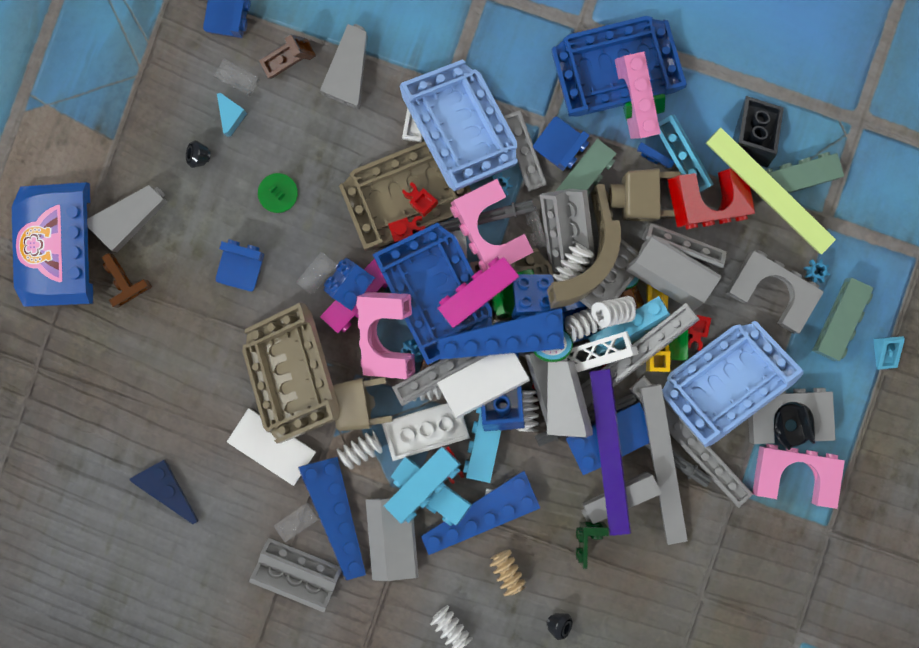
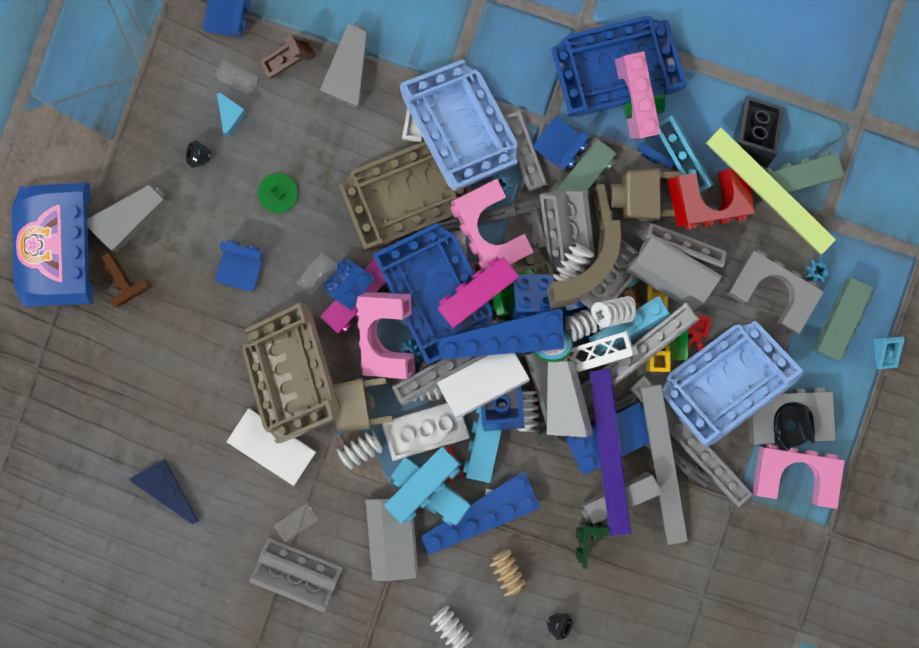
(330, 500): blue wing -> none
(403, 228): red plate -> none
(421, 201): red plate -> none

